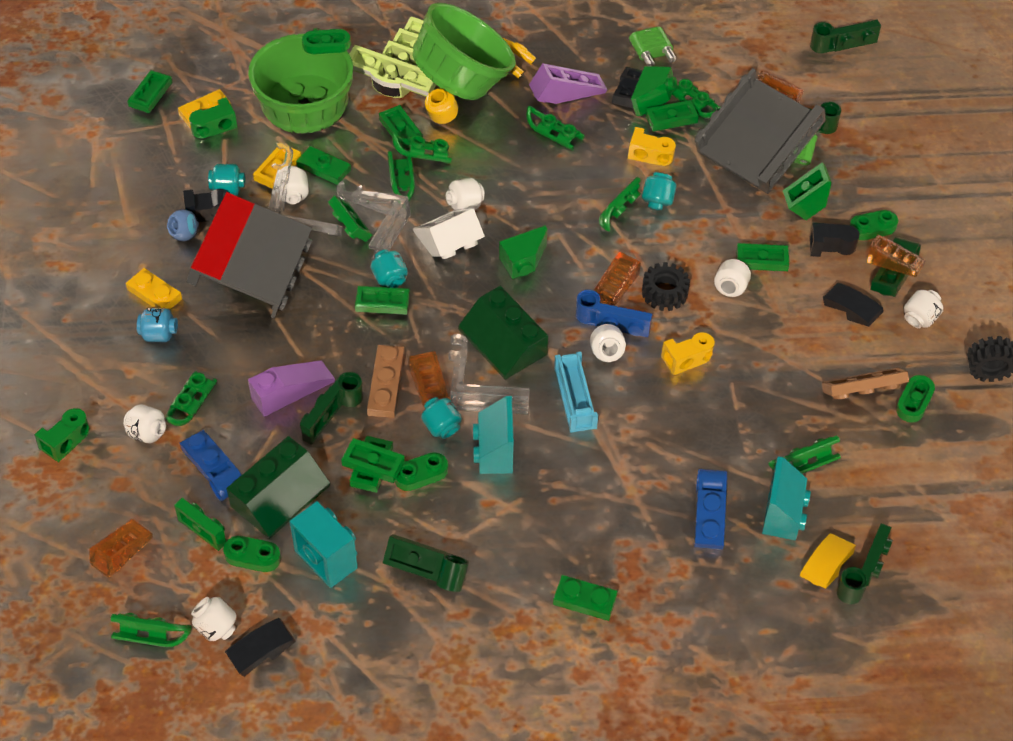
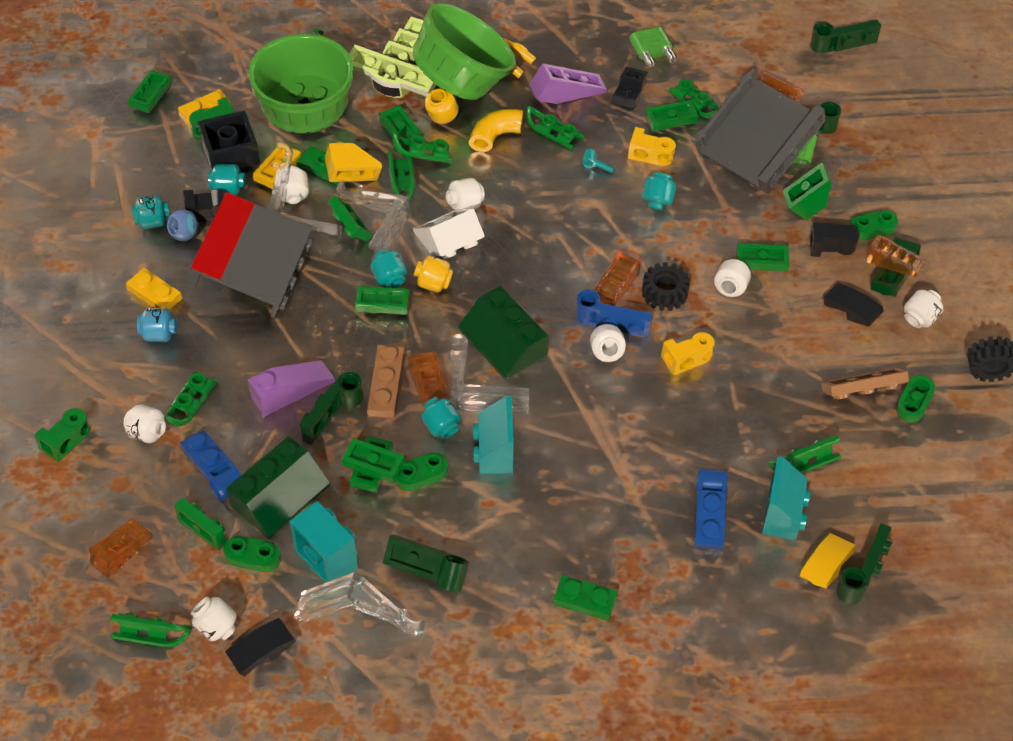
(150, 212): none -> teal head
(229, 140): none -> black brick
(326, 41): green plate -> none
(350, 163): none -> yellow slope
(355, 592): none -> clear hinge
(433, 274): none -> yellow head
(495, 124): none -> yellow cylinder
(523, 252): green slope -> none
(575, 393): medium azure container -> none
(589, 161): none -> teal hand
(617, 206): green piece -> none
(653, 88): green slope -> none

